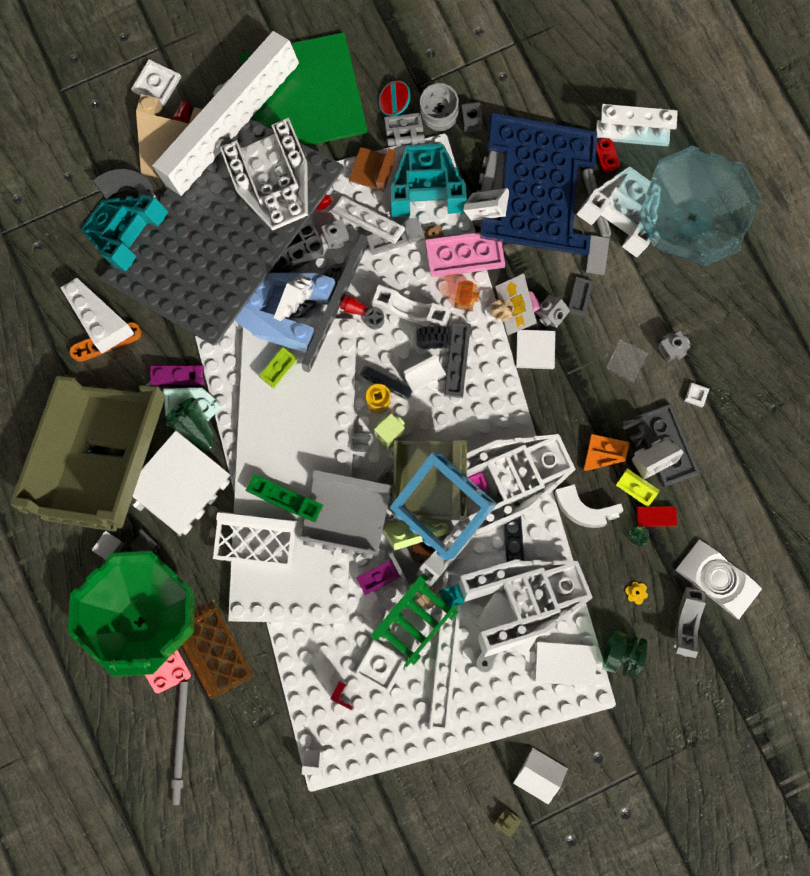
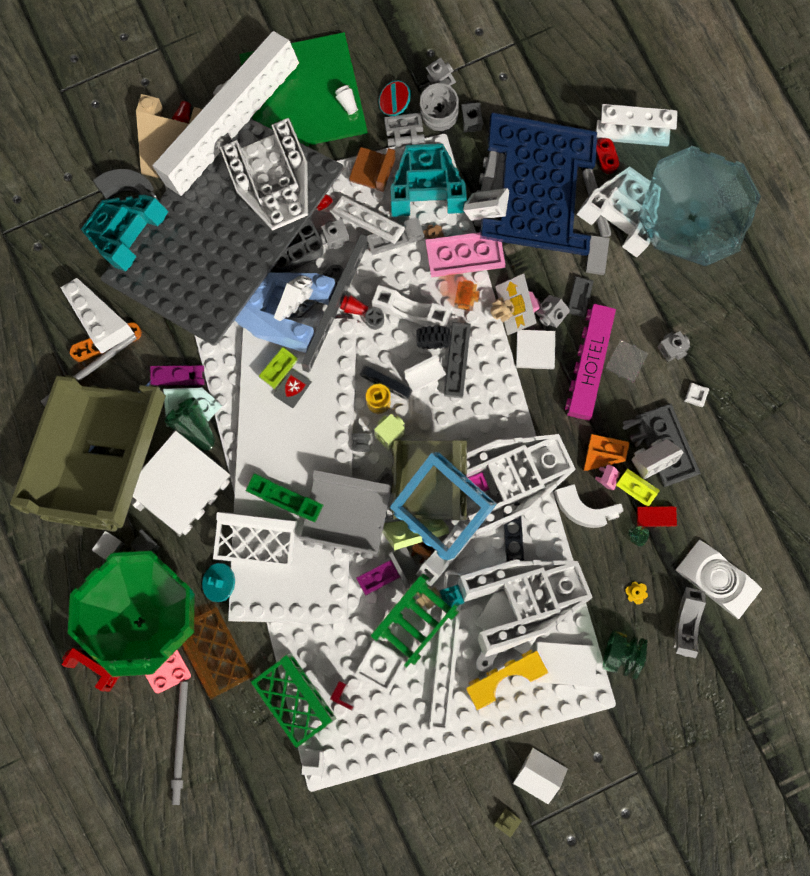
(76, 655): none -> red panel
(99, 361): none -> light grey bar
(156, 81): white tile -> none
(218, 582): none -> teal piece
(292, 388): none -> dark grey sticker
(309, 694): none -> green fence
(346, 99): none -> white cone
(440, 72): none -> light grey brick
(484, 691): none -> yellow arch
(591, 362): none -> dark pink brick
(609, 477): none -> bright pink tile

